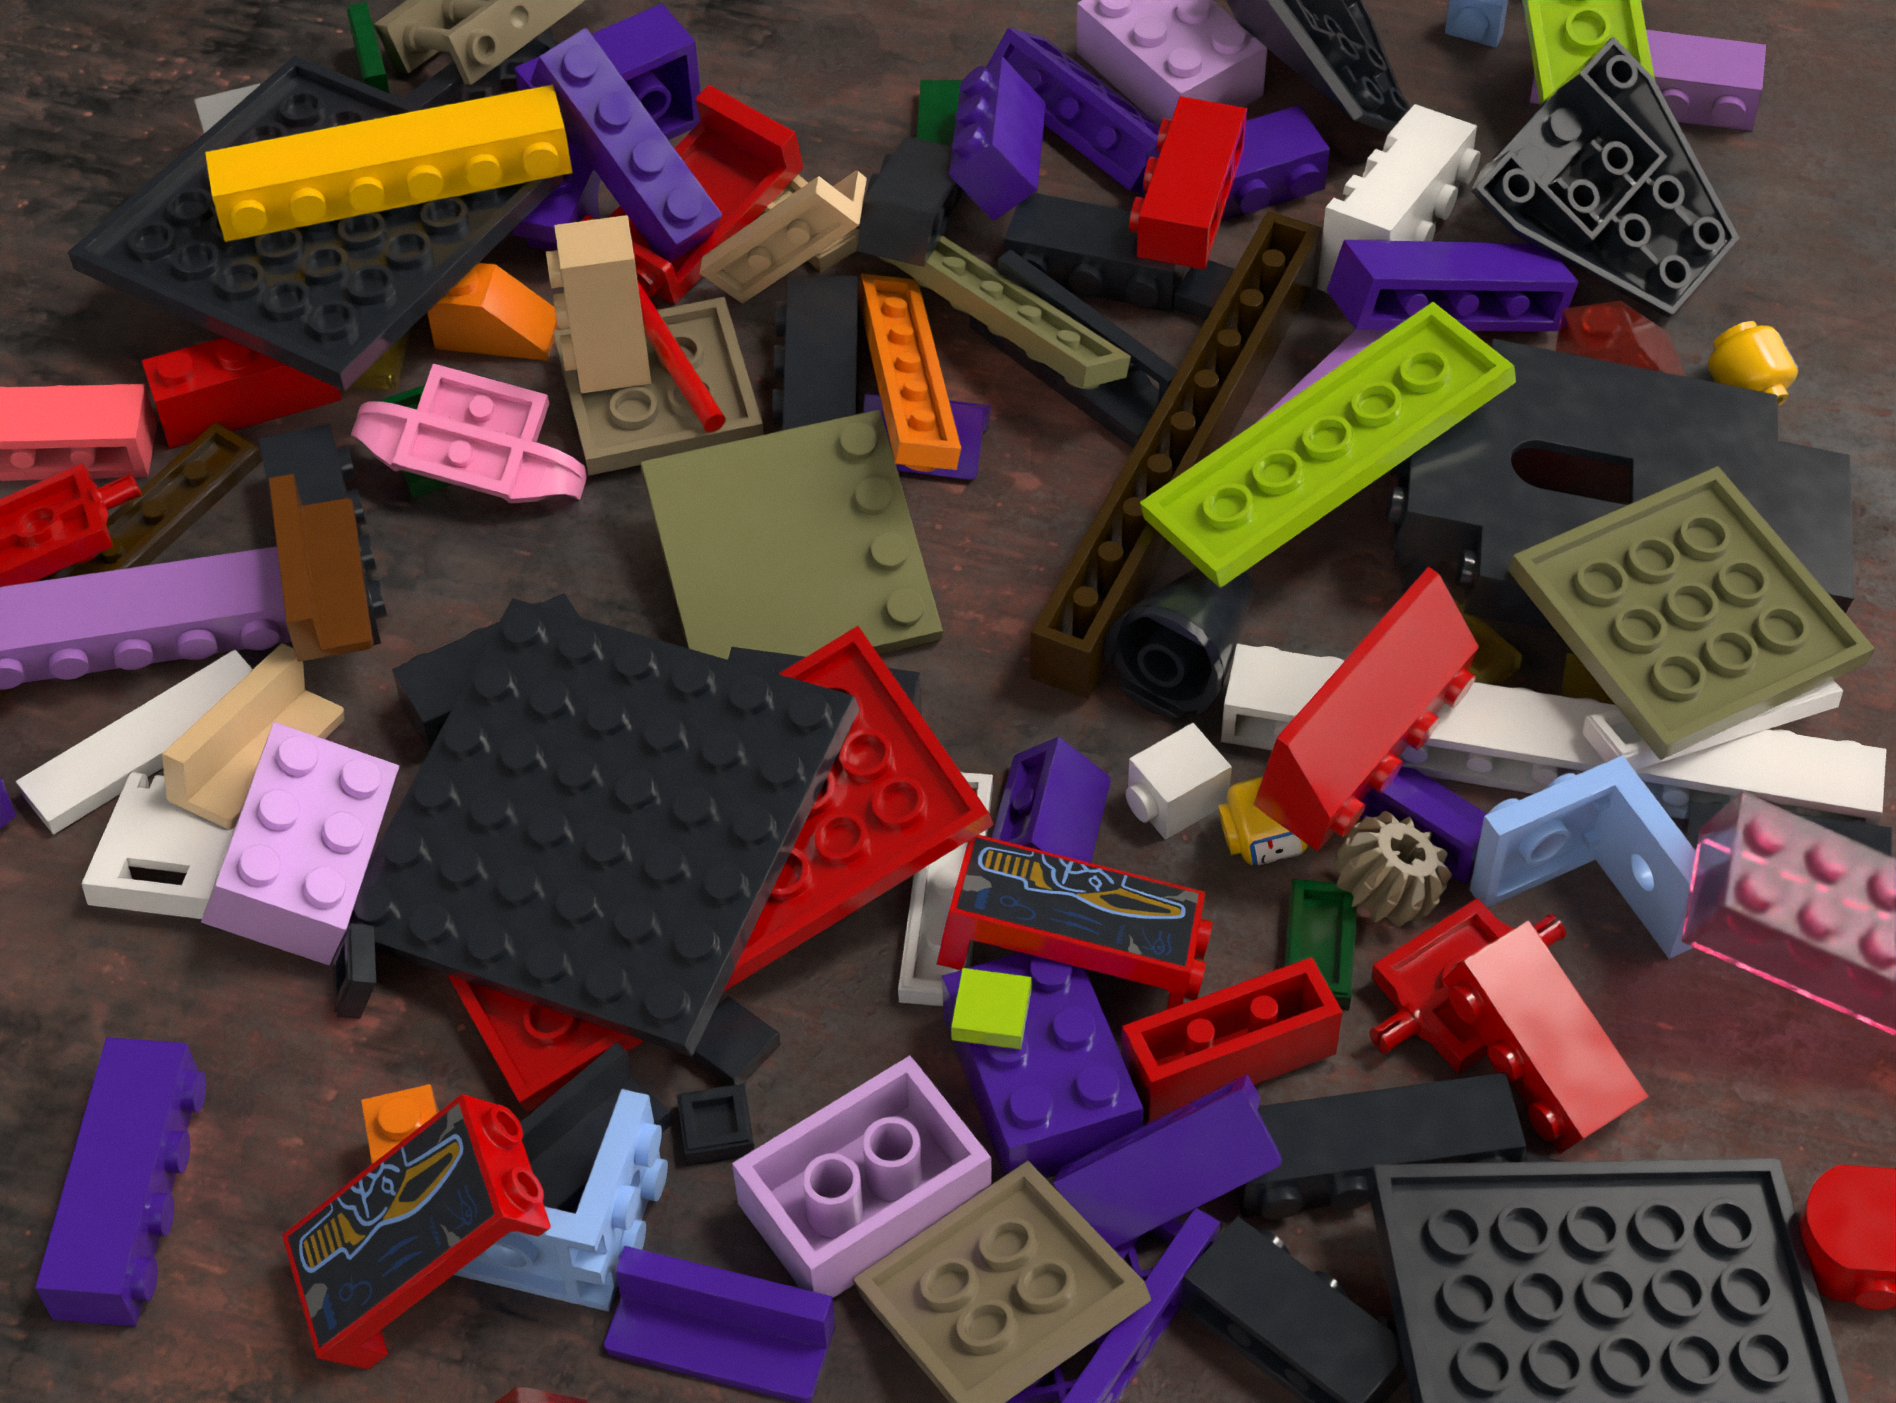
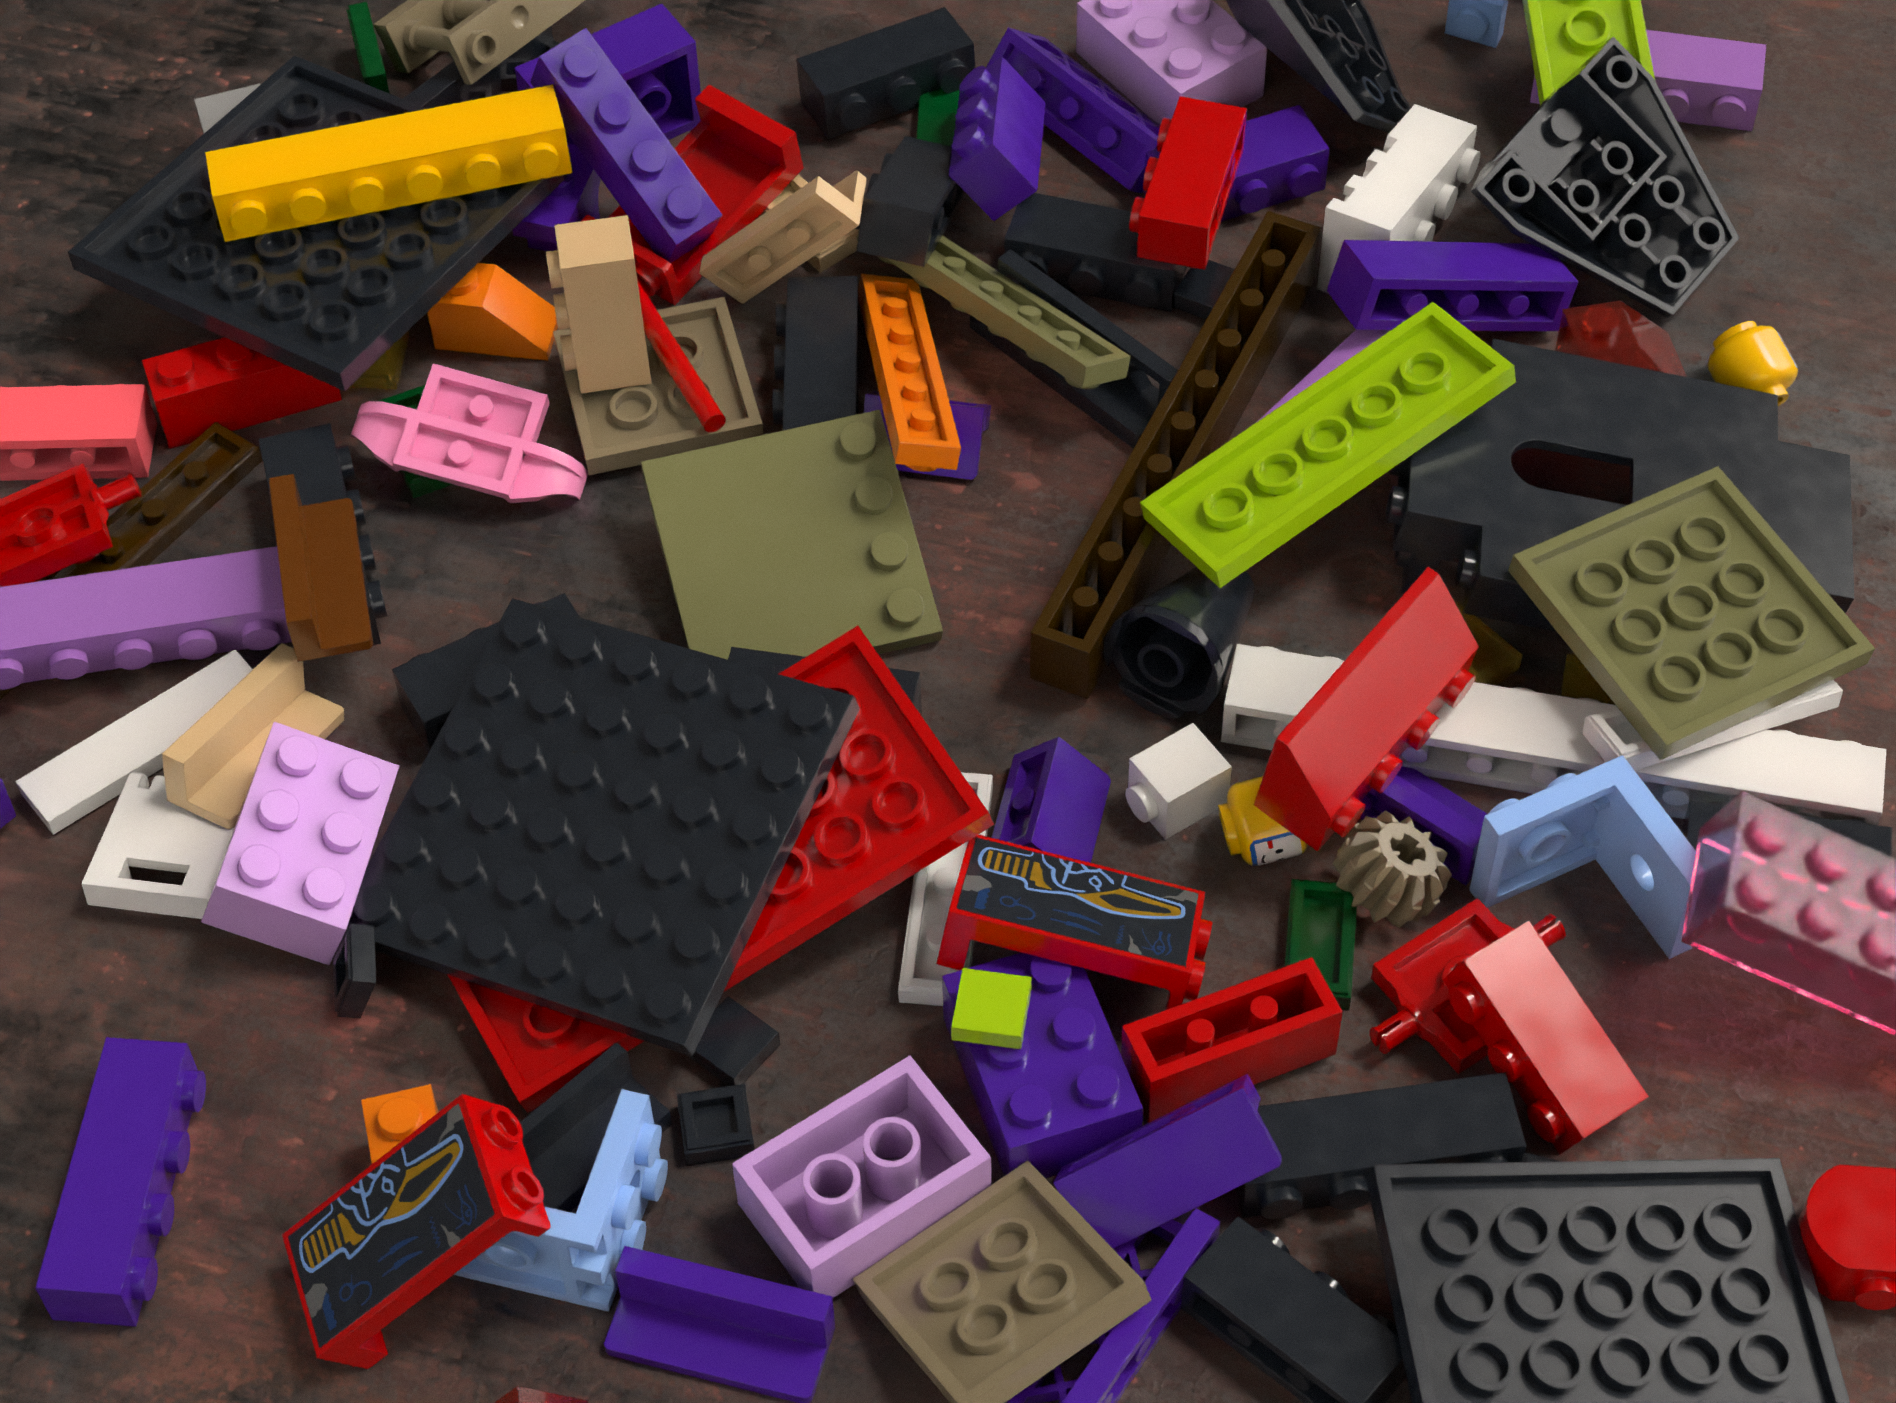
(884, 72): none -> black brick

